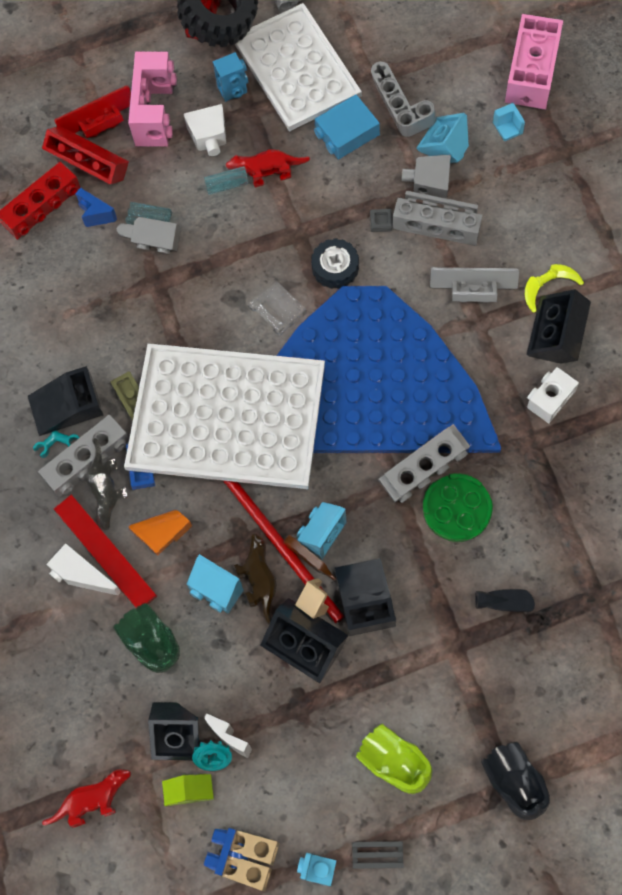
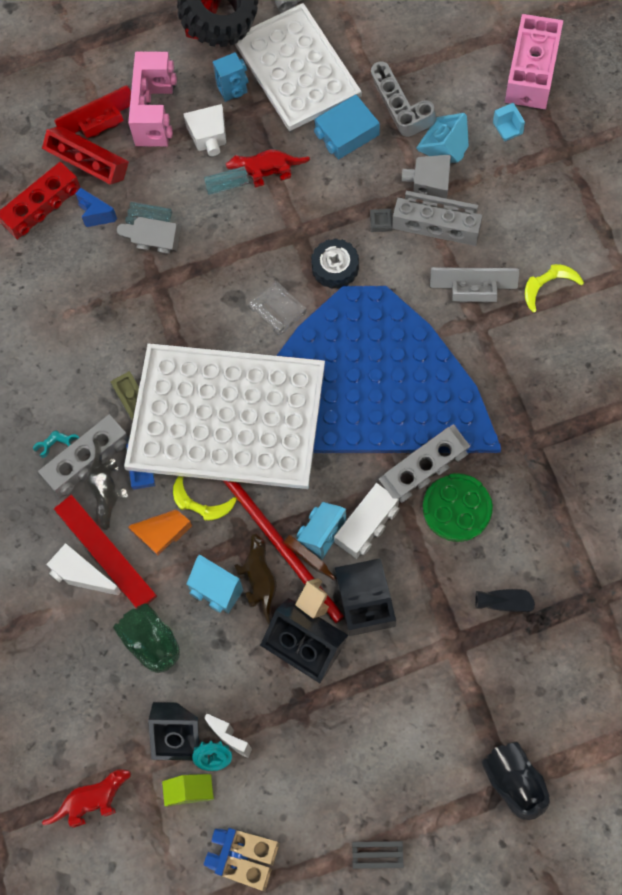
(65, 401): black slope -> none
(208, 512): none -> neon yellow piece
(317, 869): medium azure bracket -> none
(367, 521): none -> white brick
(395, 760): lime hair -> none
(546, 406): white brick -> none
(559, 327): black slope -> none

